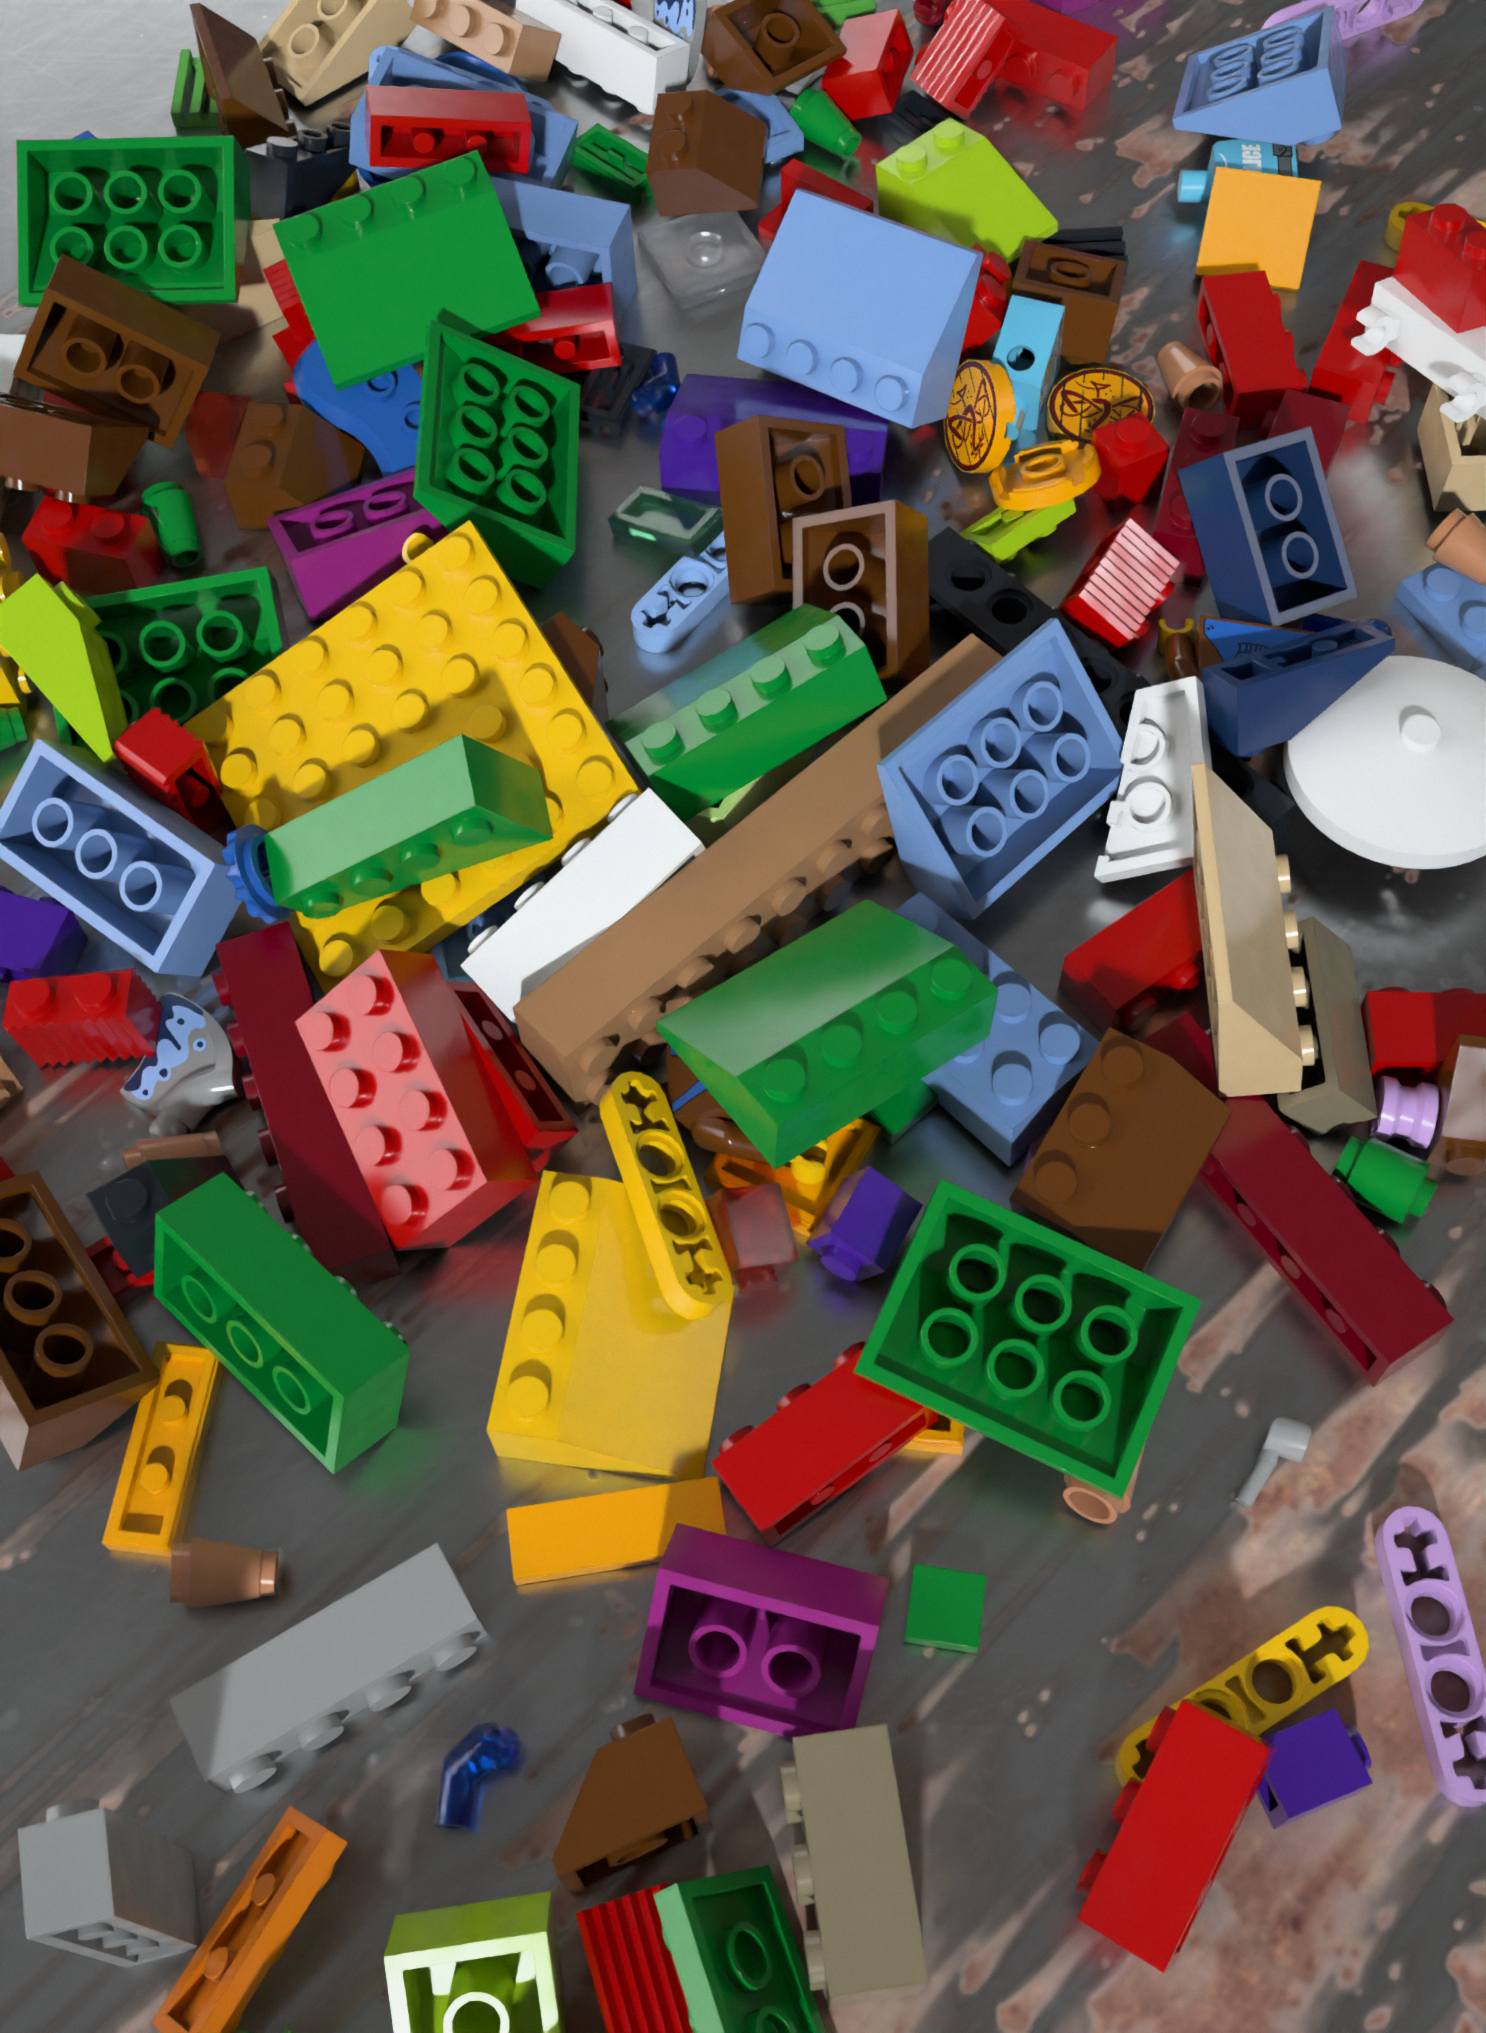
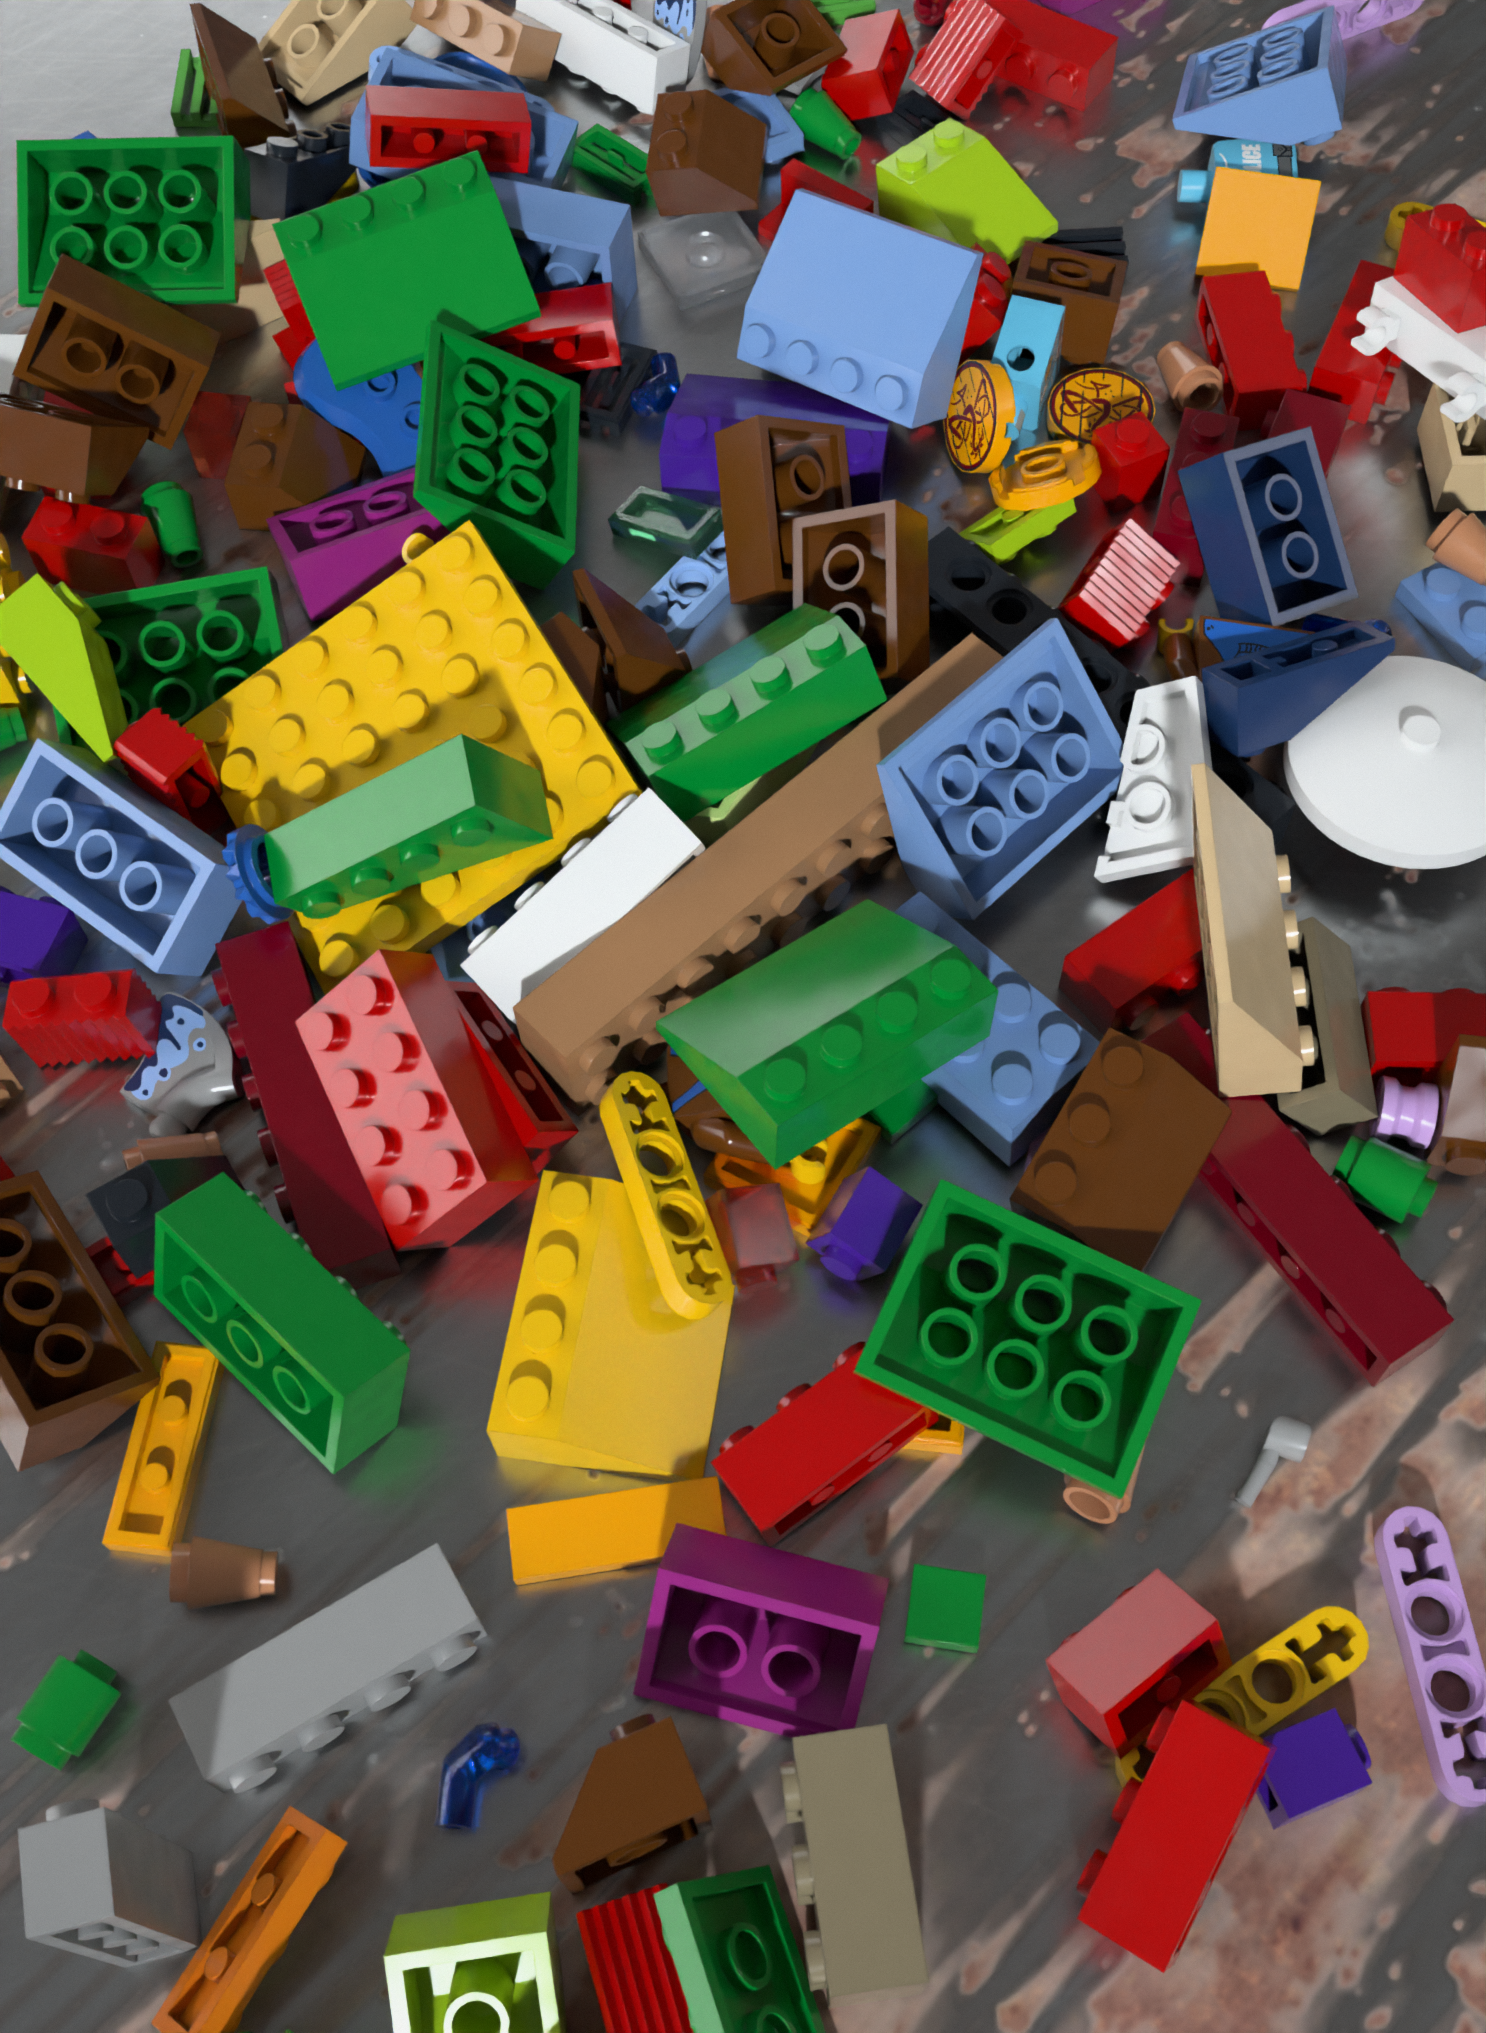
(66, 1709): none -> green brick
(636, 648): none -> reddish brown slope
(1137, 1660): none -> brick

